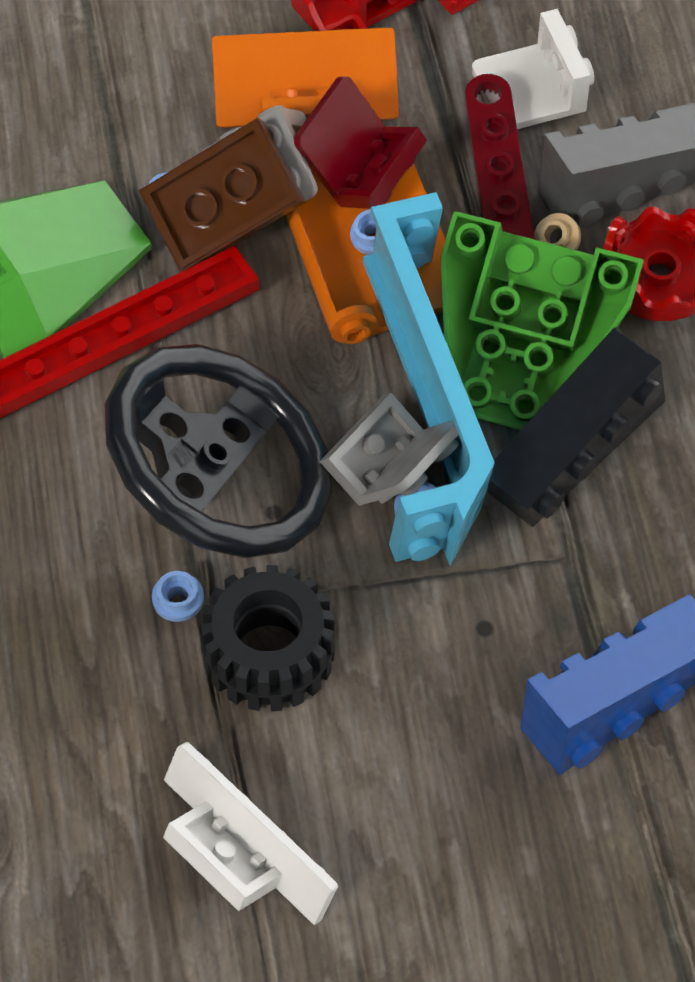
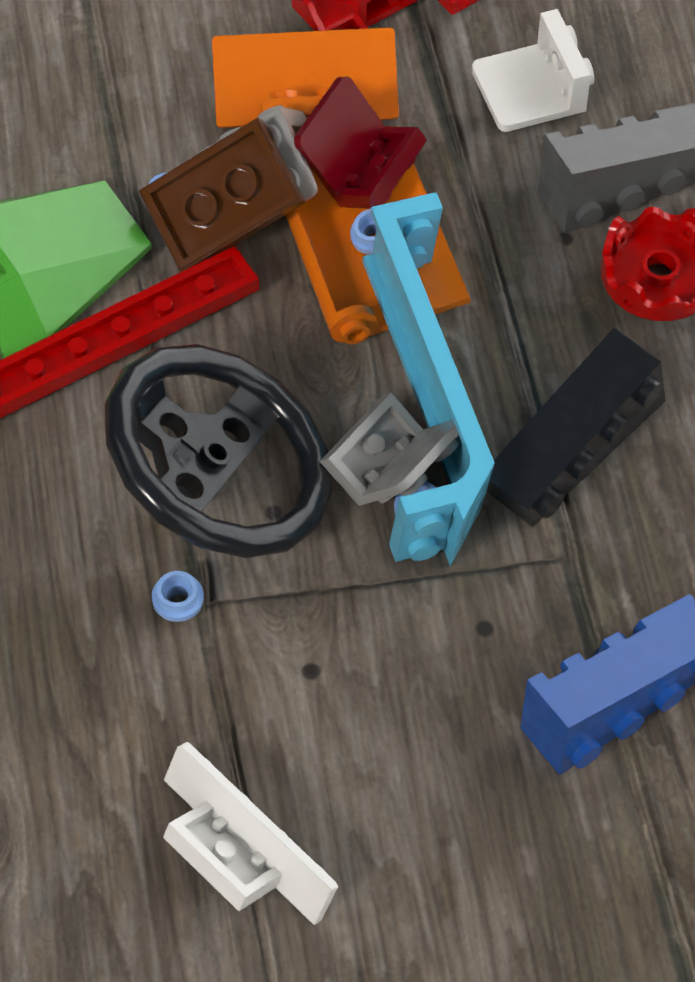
(263, 601): black tyre -> none
(498, 156): dark red plate -> none
(525, 313): bright green wedge -> none
(570, 230): tan plate -> none

